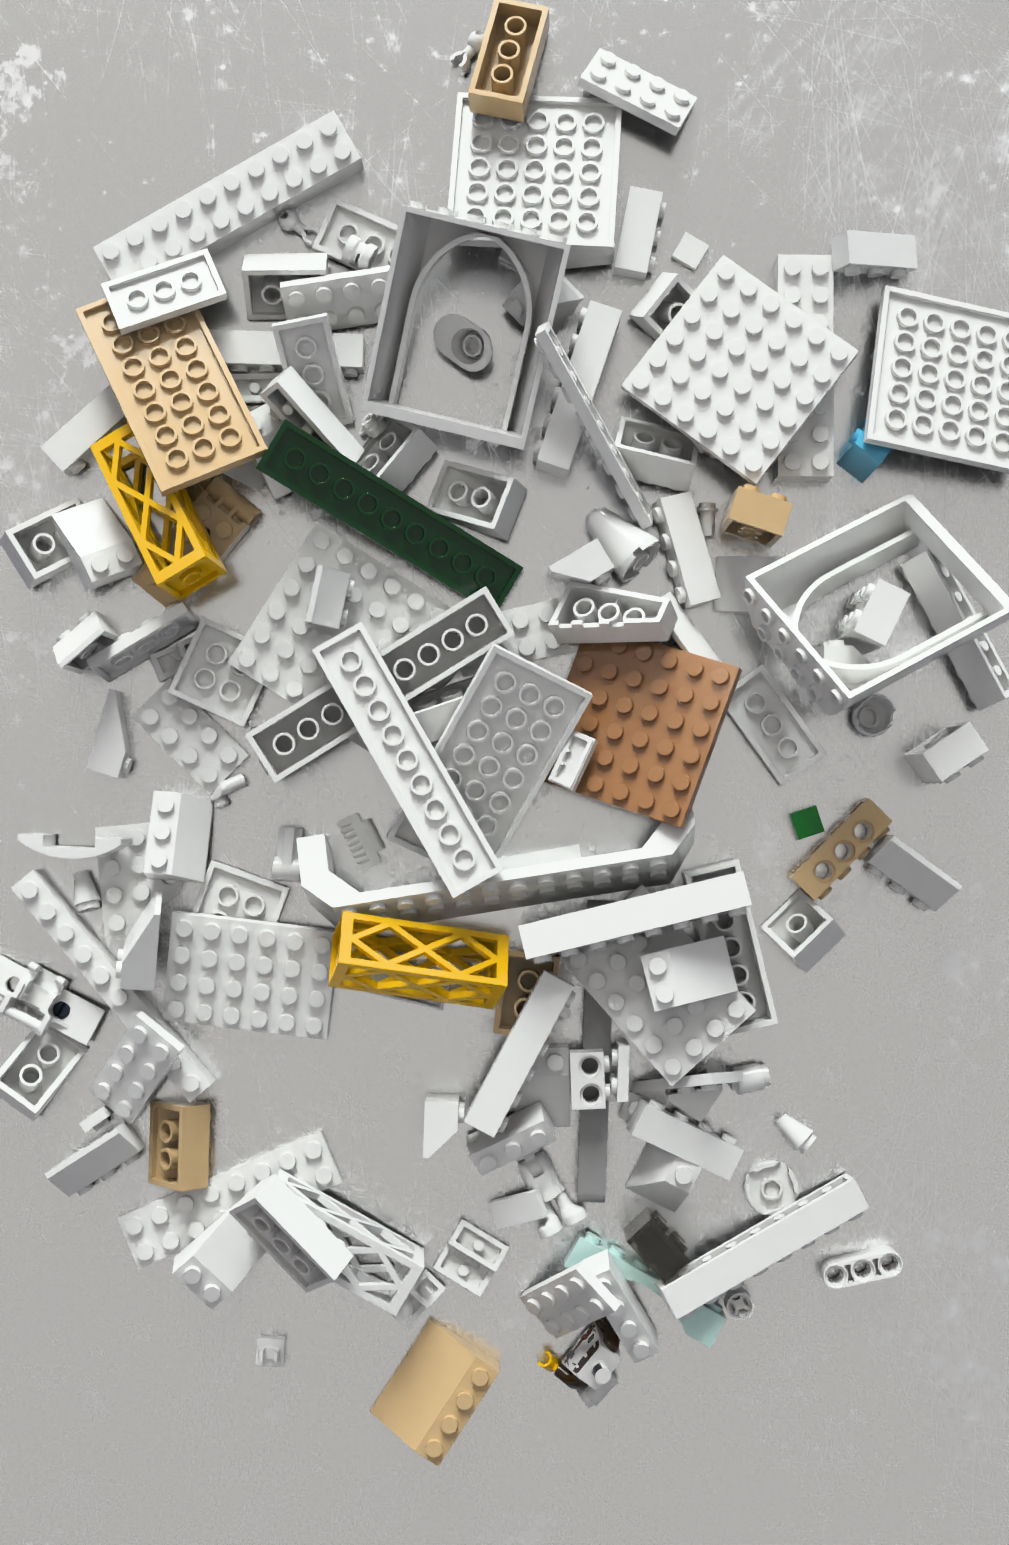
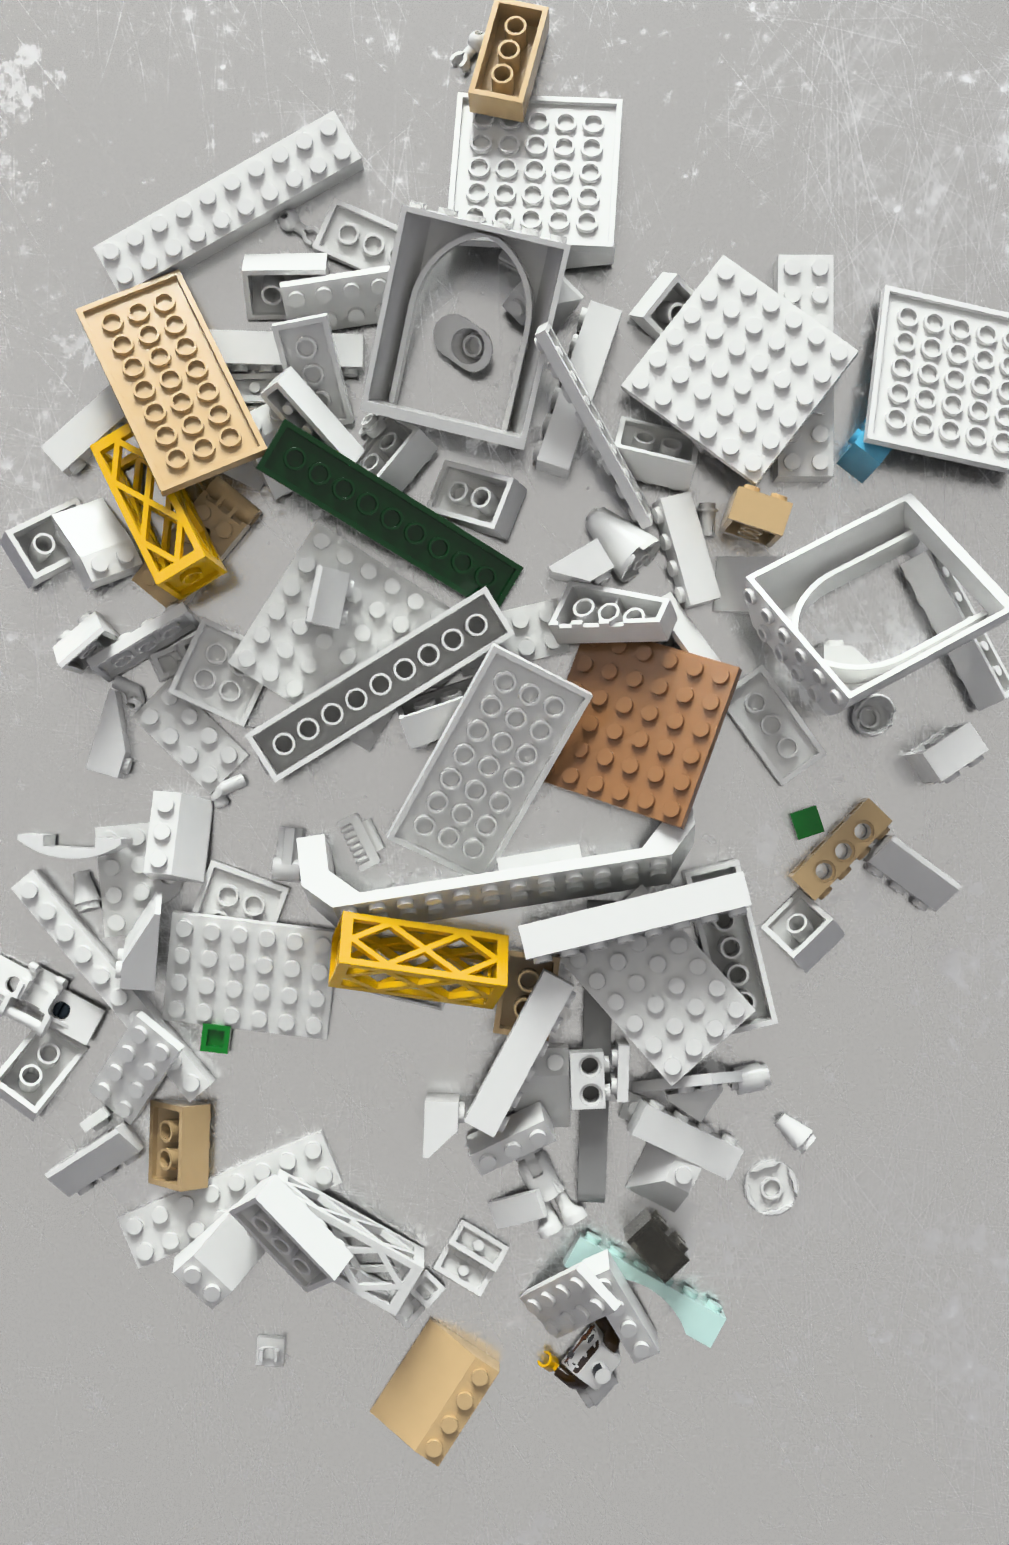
(132, 690): none -> white arm
(164, 291): white plate -> none
(215, 1038): none -> green plate
(359, 253): white wheel -> none
(407, 760): white plate -> none
(573, 760): white plate -> none
(637, 91): white plate -> none
(639, 233): white brick -> none
(689, 973): white slope -> none
(690, 251): white tile -> none
(740, 1308): white wheel -> none
(762, 1246): white brick -> none
(871, 616): white brick -> none
(873, 1272): white beam -> none
(874, 254): white brick -> none

